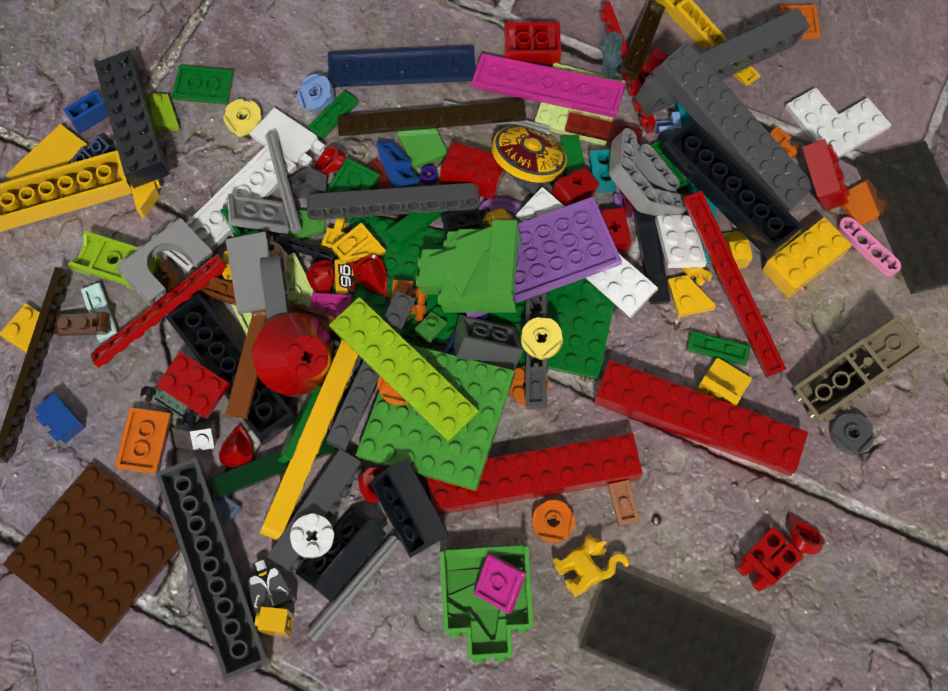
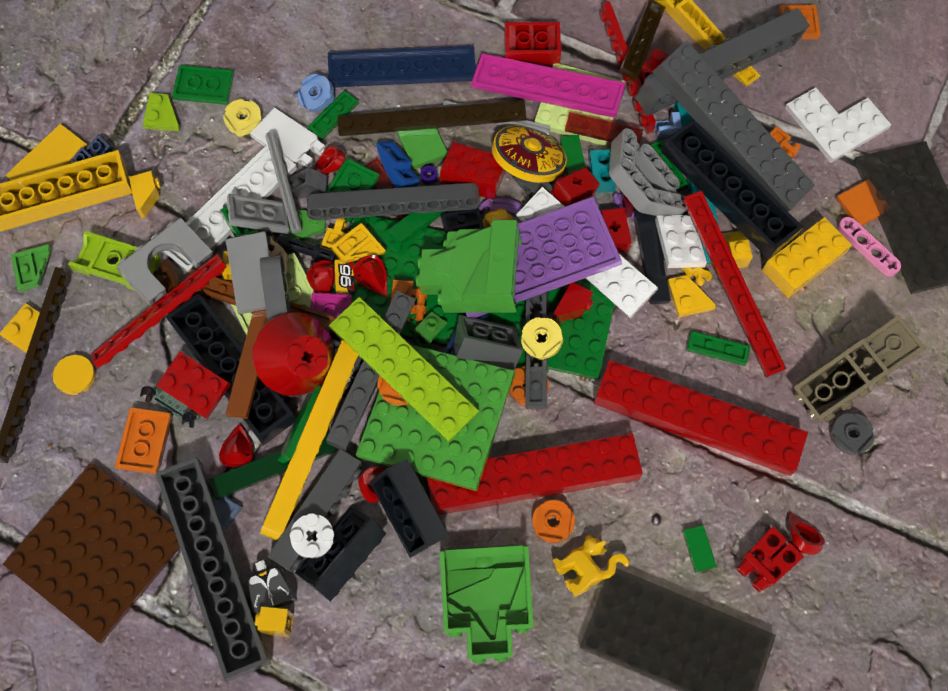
(30, 267): none -> bright green wing
(59, 418): blue brick -> none
(74, 374): none -> yellow tile
(81, 324): reddish brown plate -> none
(86, 111): blue brick -> none
(97, 302): light aqua tile -> none
(131, 119): black brick -> none
(200, 437): flat silver slope -> none
(353, 588): light grey axle -> none
(500, 583): dark pink tile -> none
(573, 303): none -> red slope
(612, 54): clear light blue piece -> none
(623, 503): nougat plate -> none
(699, 549): none -> green tile
(724, 382): yellow bracket -> none
(826, 174): red brick -> none

